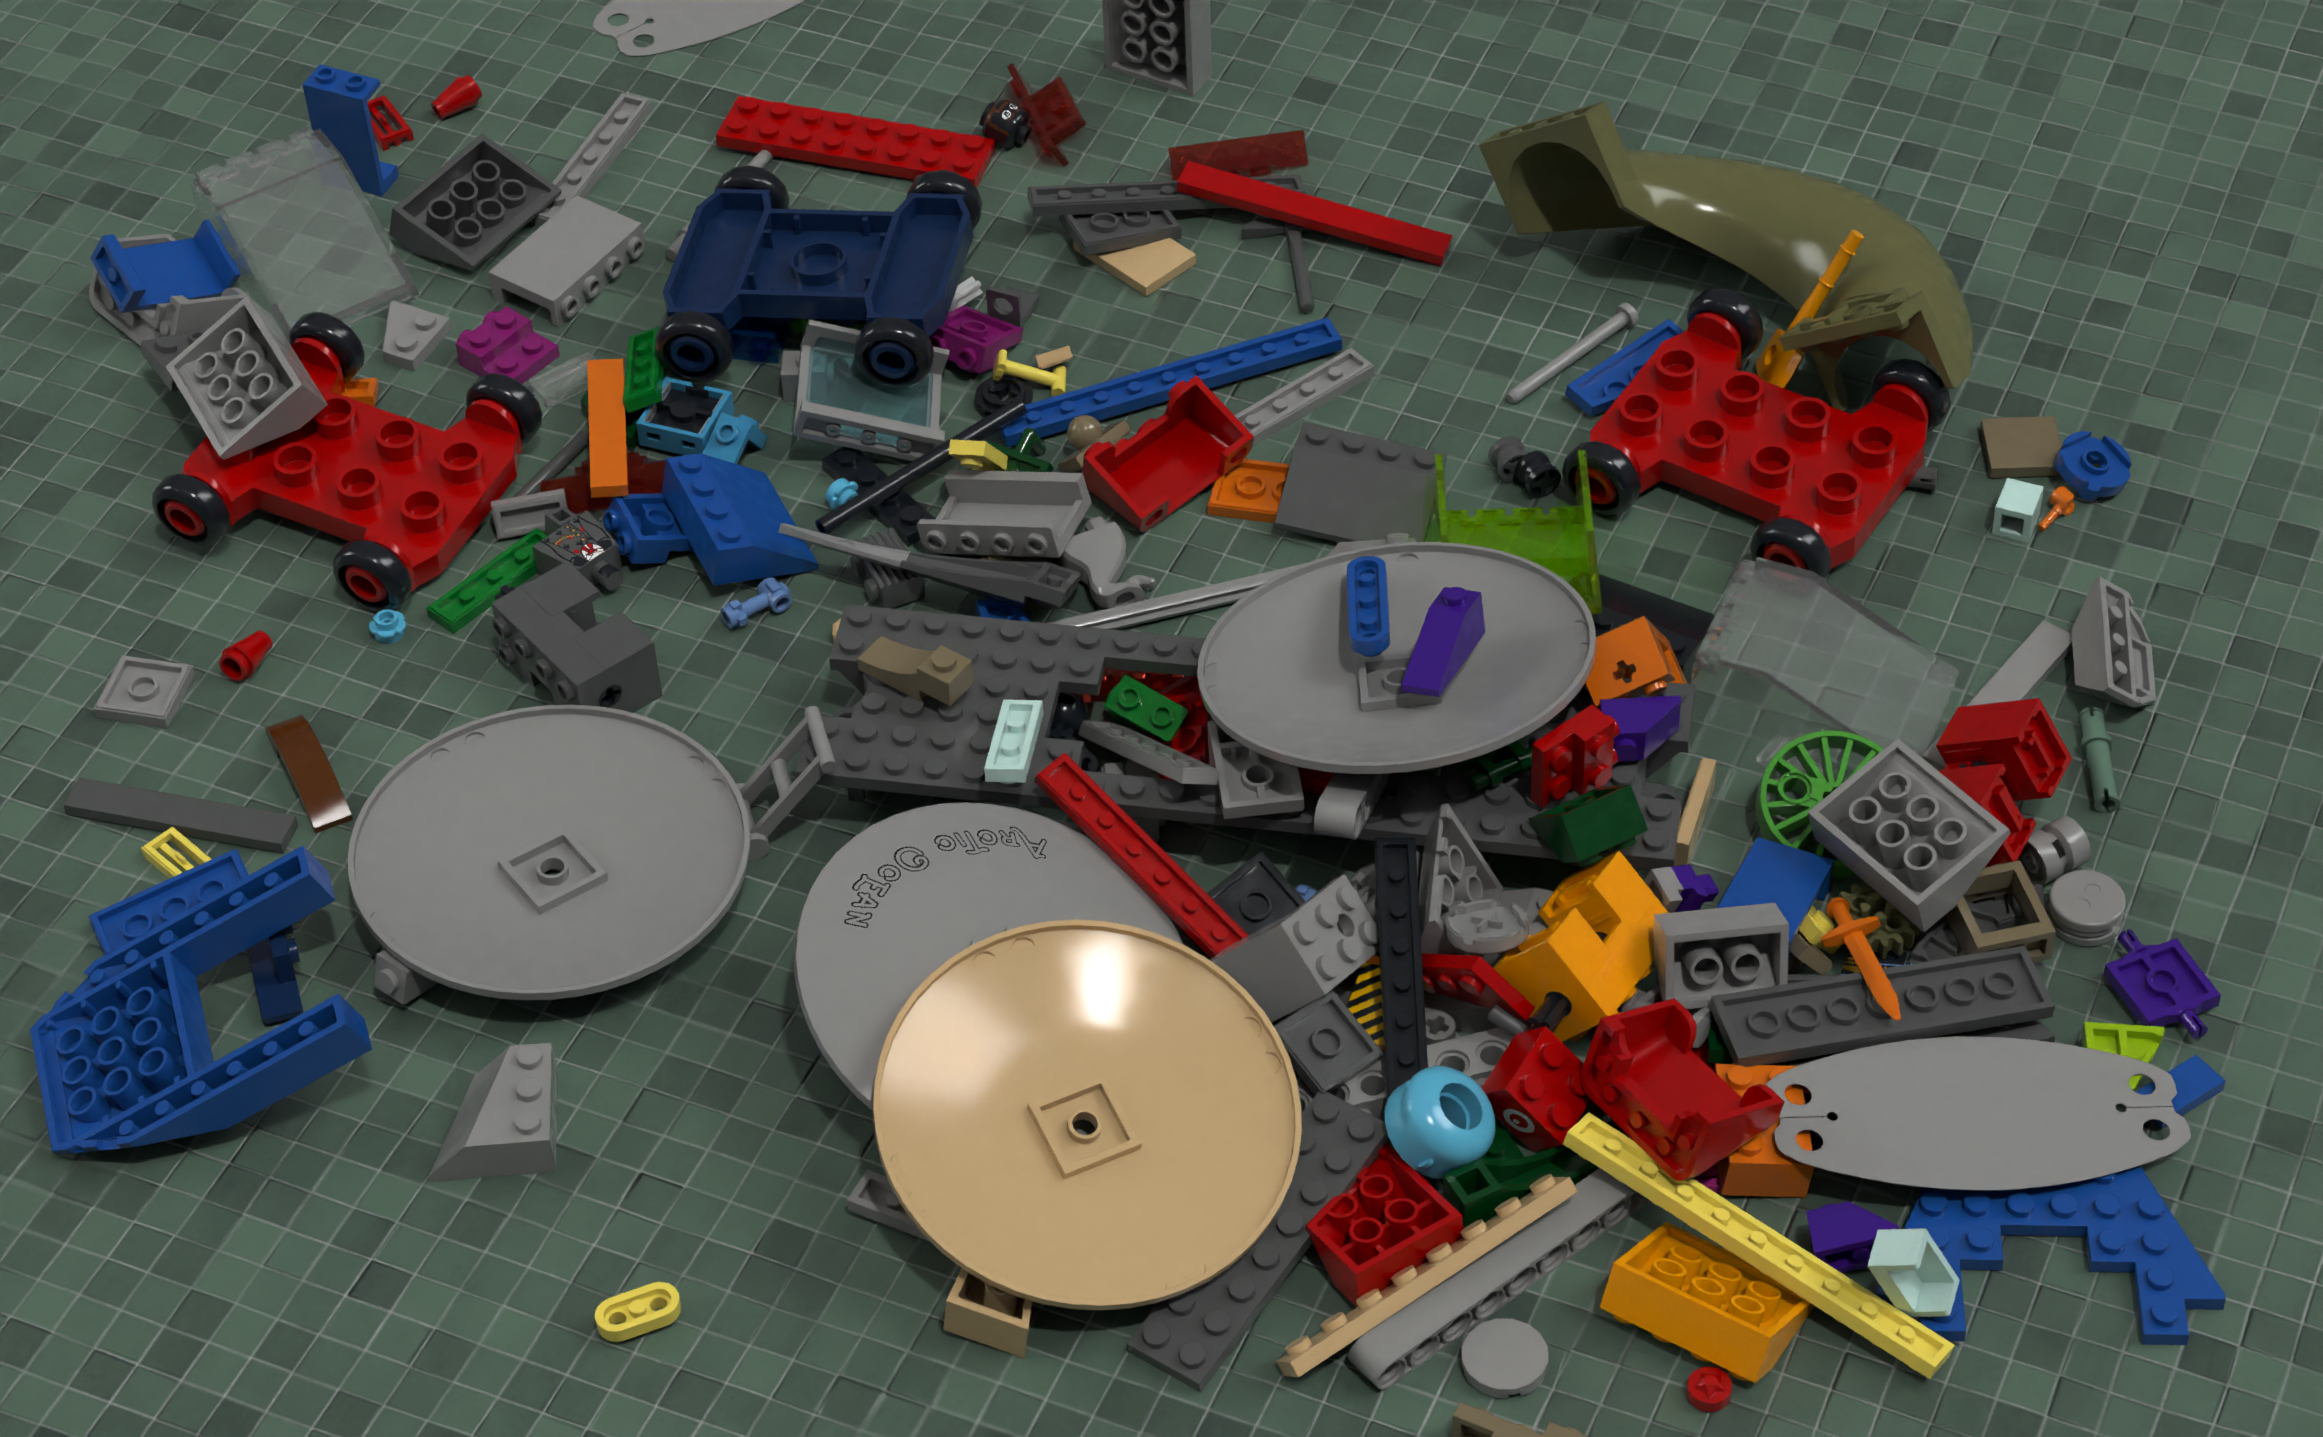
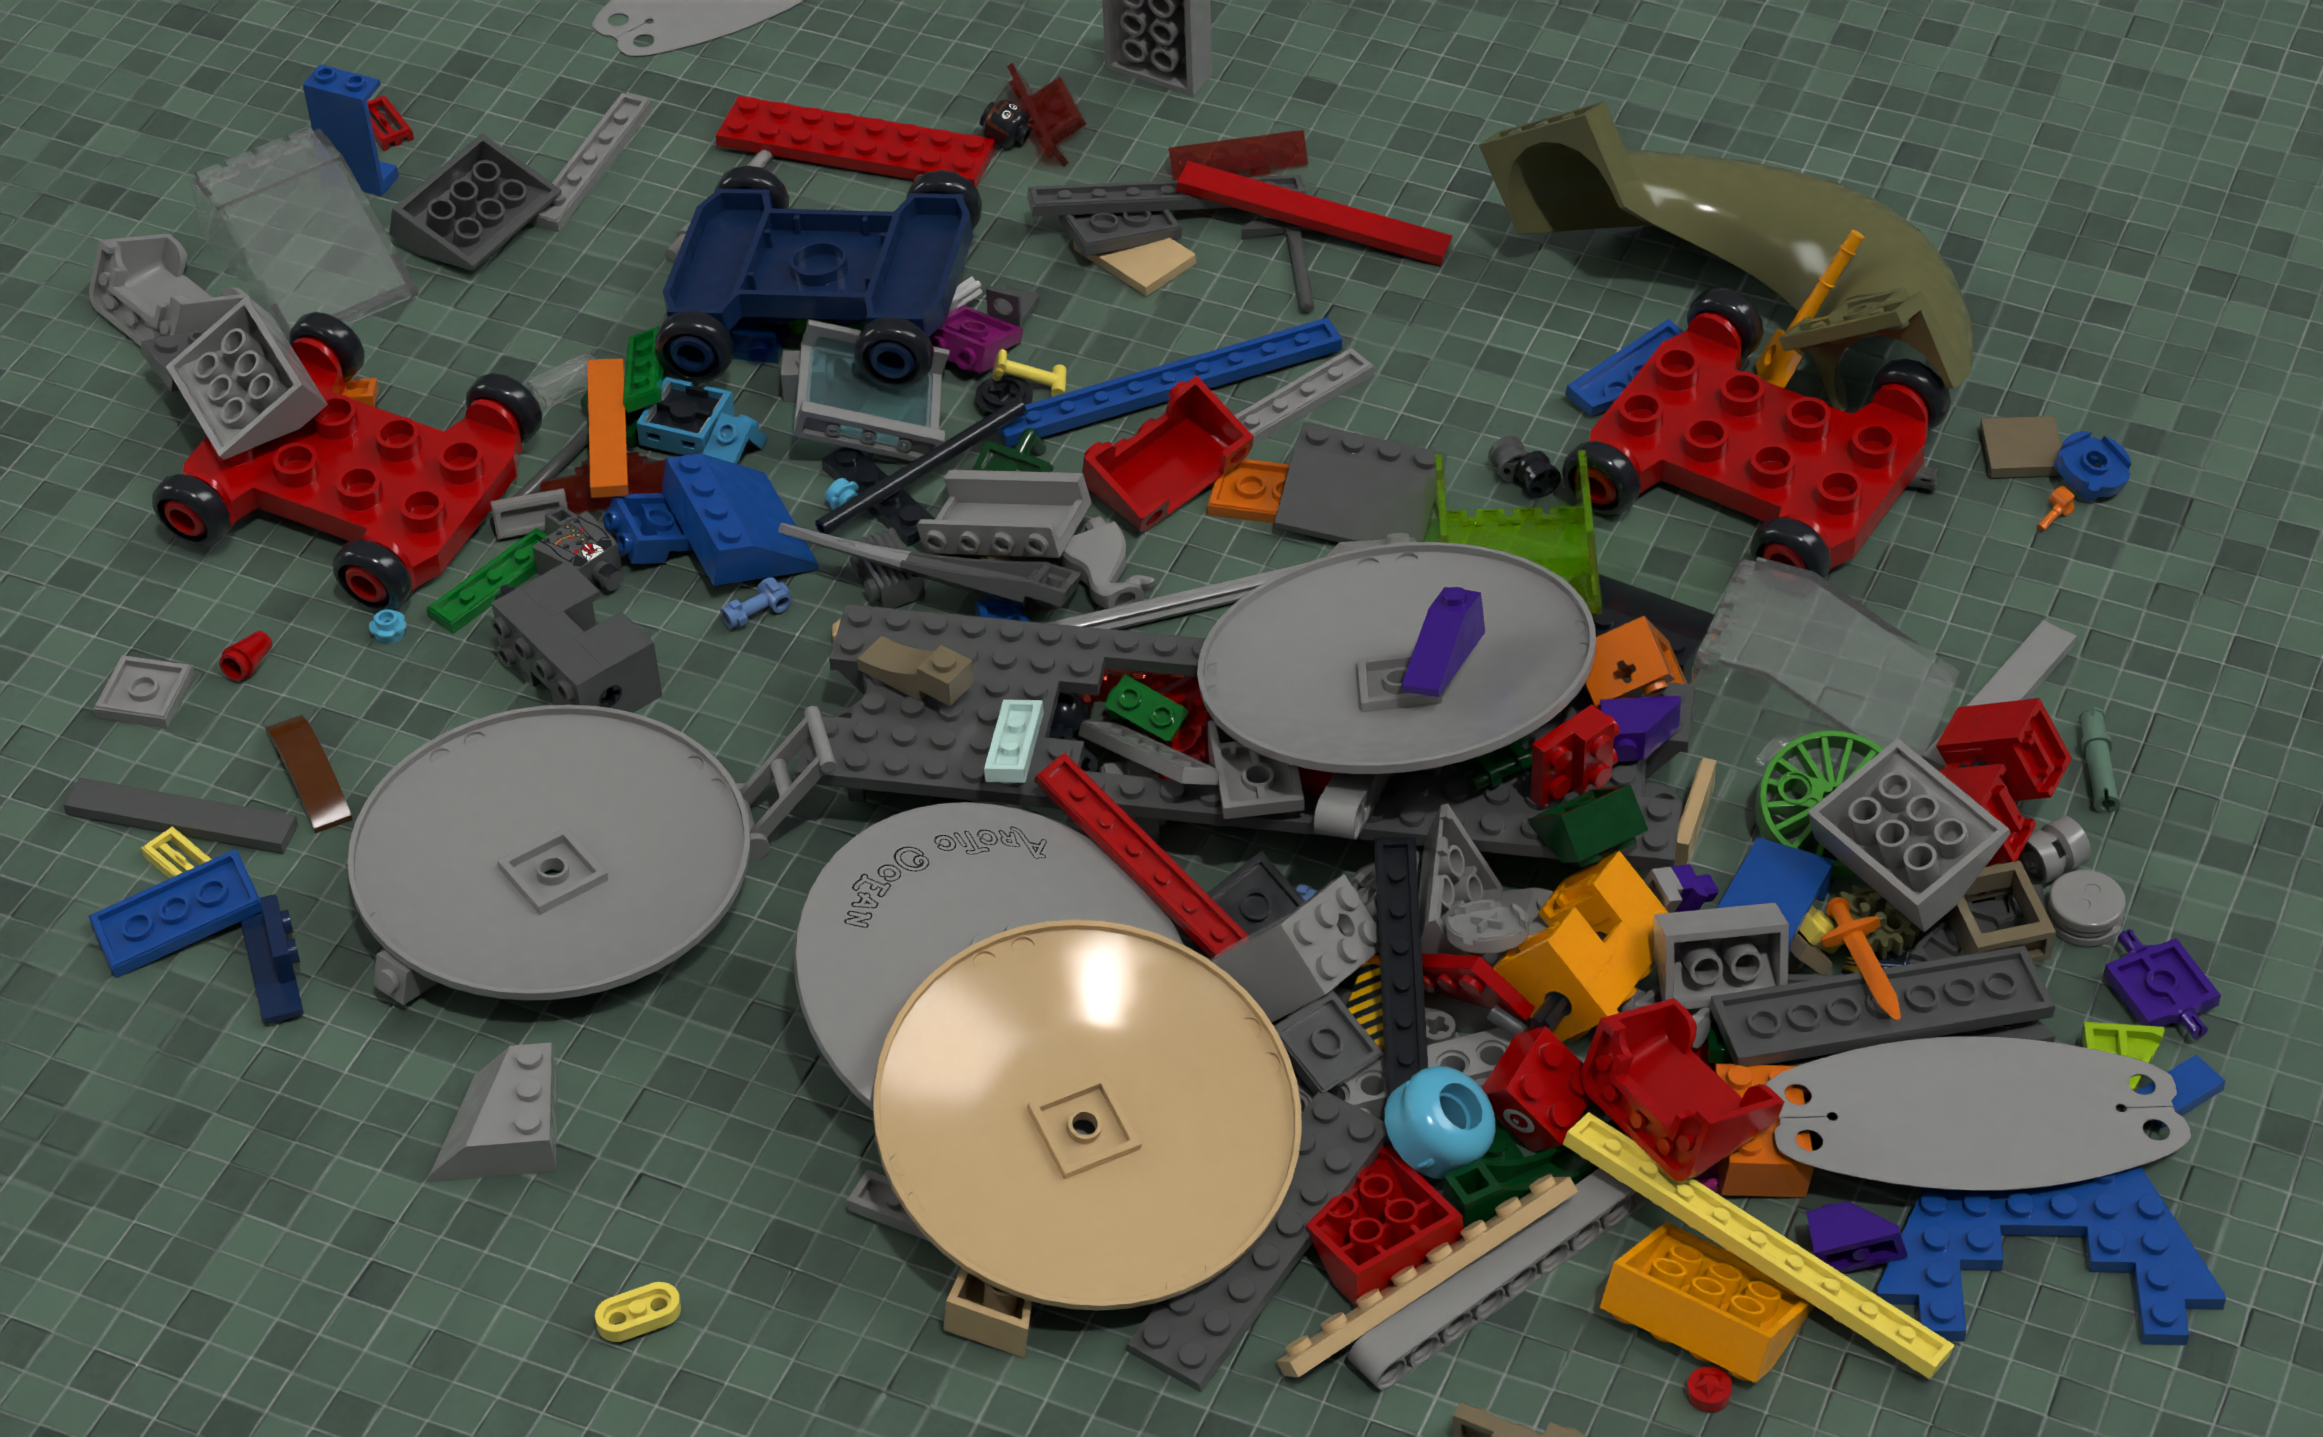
(132, 1047): blue wedge -> none
(155, 272): blue panel -> none
(412, 335): light grey wing -> none
(457, 97): red cone -> none
(505, 347): magenta plate -> none
(569, 258): light grey panel -> none
(978, 455): light yellow plate -> none
(1054, 357): tan tile -> none
(1086, 431): dark tan tile -> none
(1368, 606): blue plate -> none
(1504, 1358): light grey tile -> none
(1625, 317): light grey bar -> none
(1913, 1272): light aqua panel -> none
(2017, 510): light aqua brick -> none
(2112, 648): light grey wedge -> none

